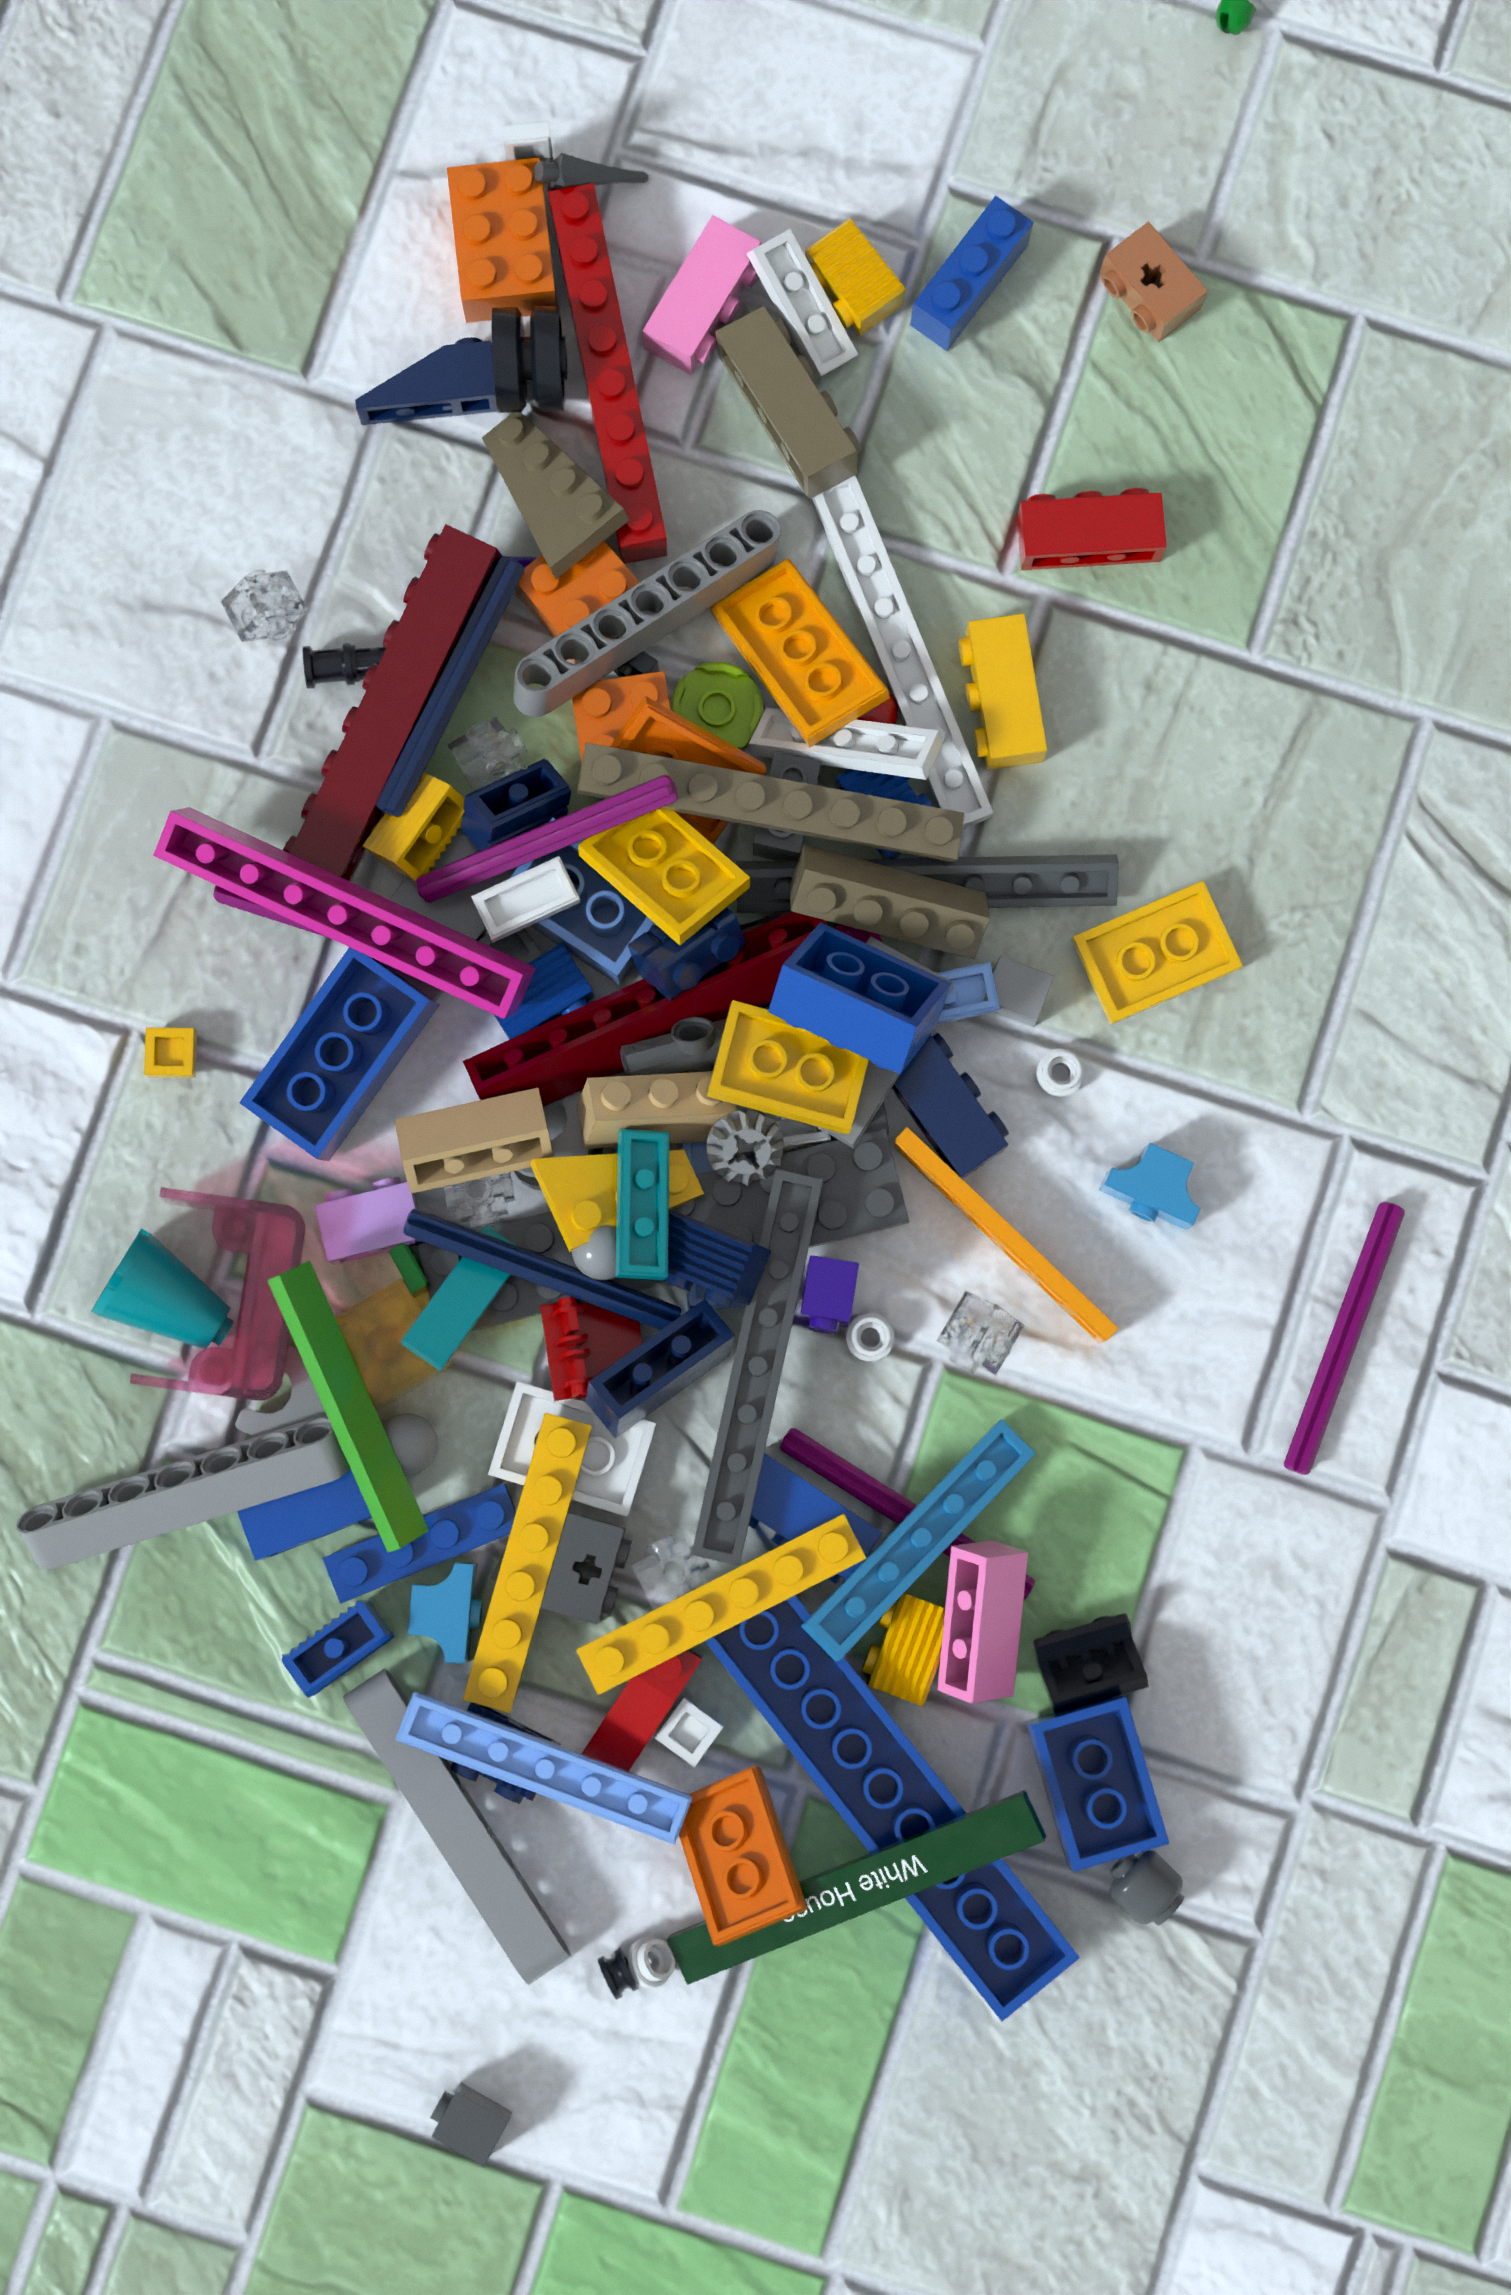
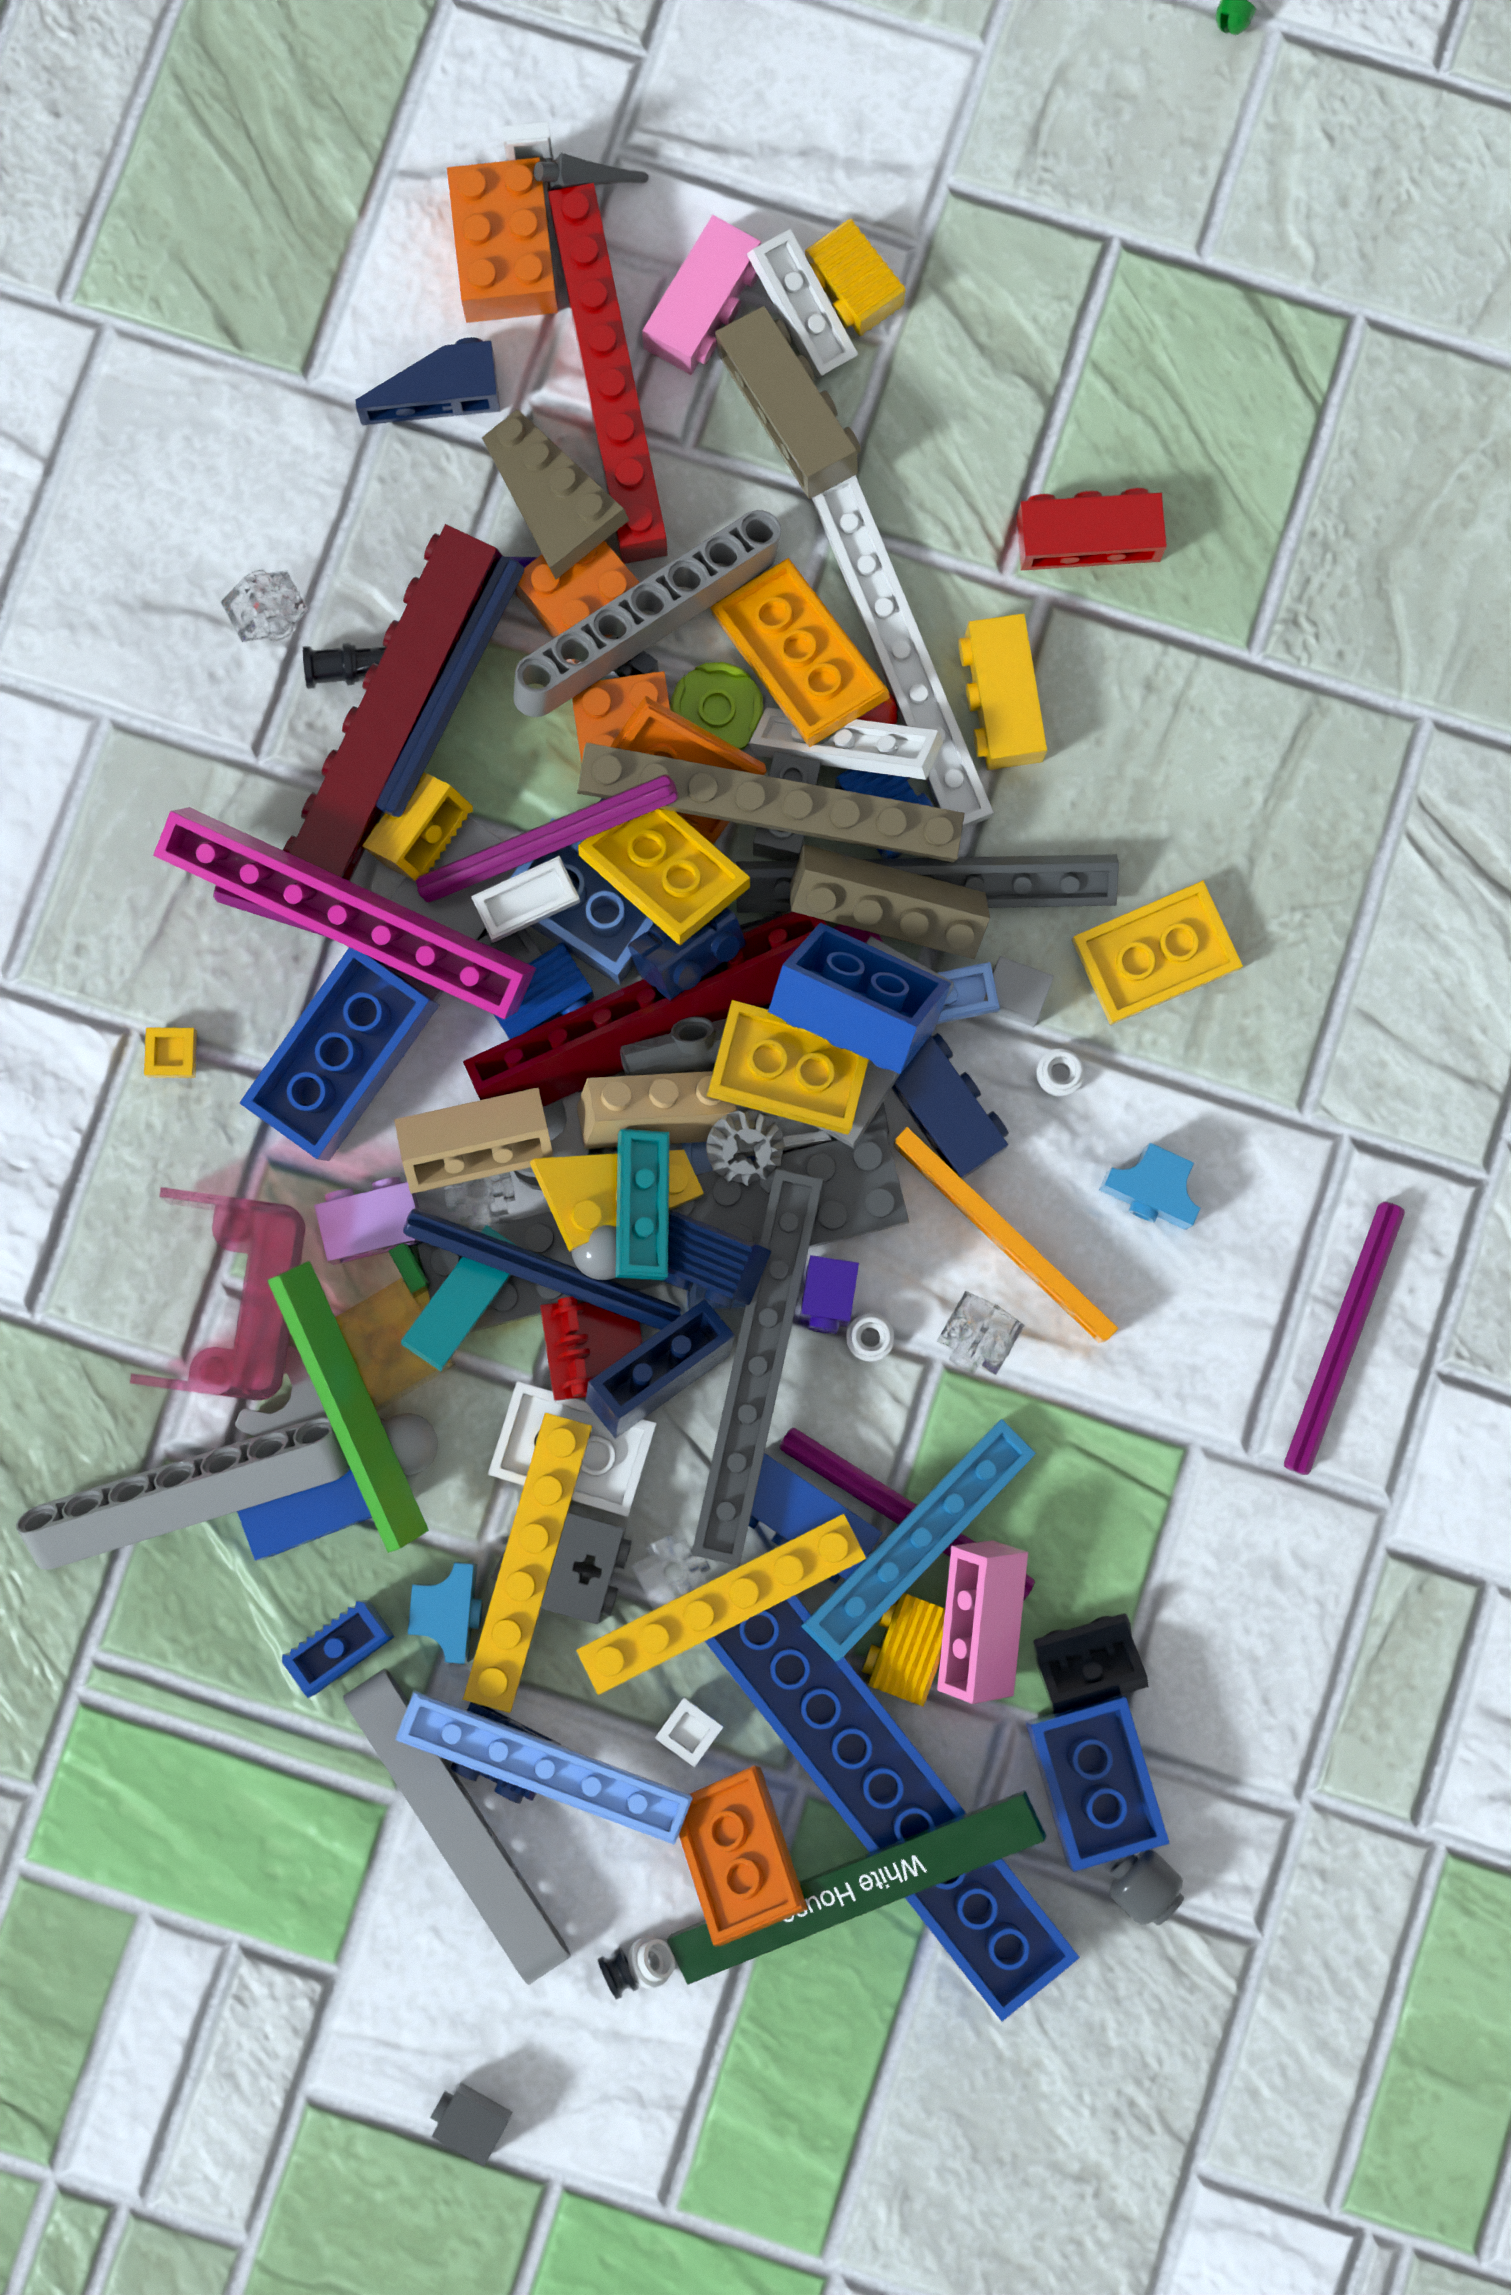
(163, 1296): teal cone -> none
(450, 1534): blue plate -> none
(488, 753): clear brick -> none
(515, 804): dark blue brick -> none
(529, 359): black wheel -> none
(640, 1711): red slope -> none
(971, 273): blue brick -> none
(1151, 260): nougat brick -> none

